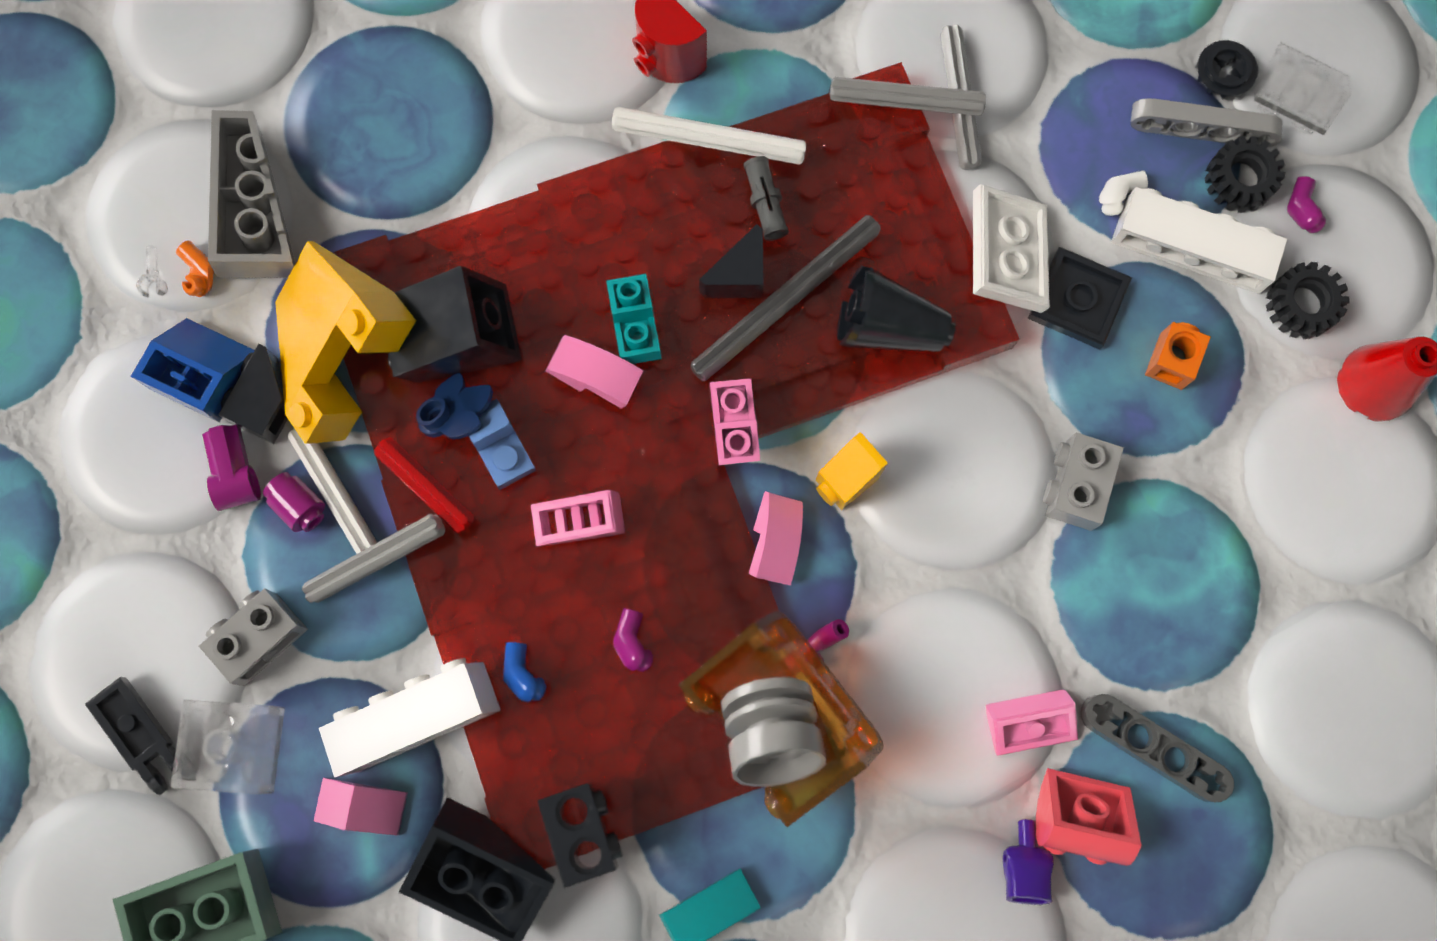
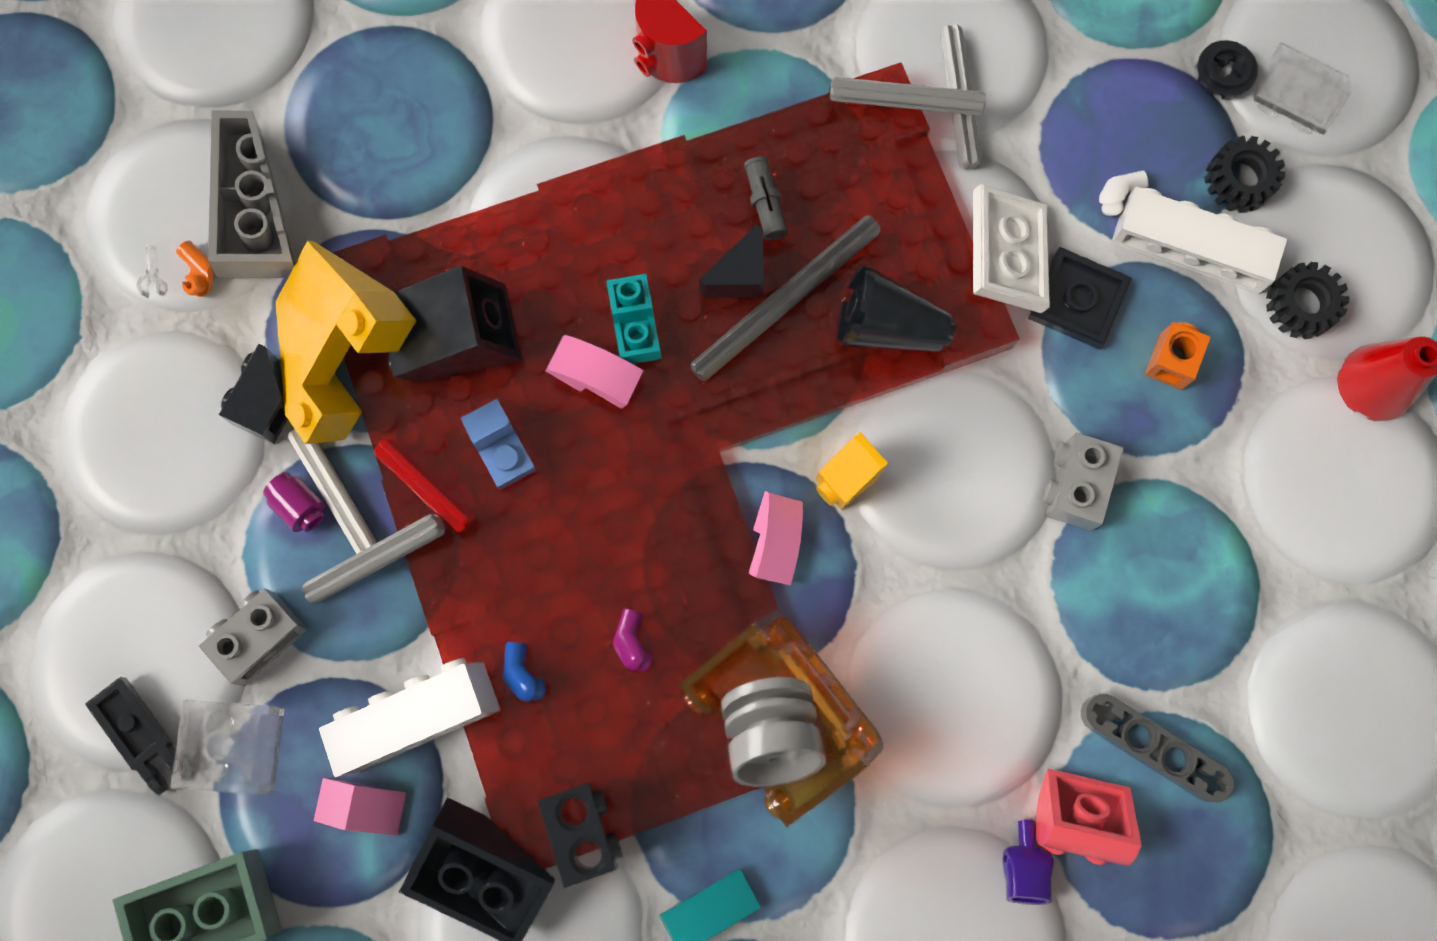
(192, 366): blue slope -> none
(231, 478): magenta piece -> none
(454, 409): dark blue plate -> none
(612, 510): bright pink slope -> none
(708, 135): white axle -> none
(734, 421): bright pink slope -> none
(829, 635): magenta arm -> none
(1032, 722): bright pink slope -> none
(1204, 121): light grey beam -> none
(1303, 208): magenta arm -> none

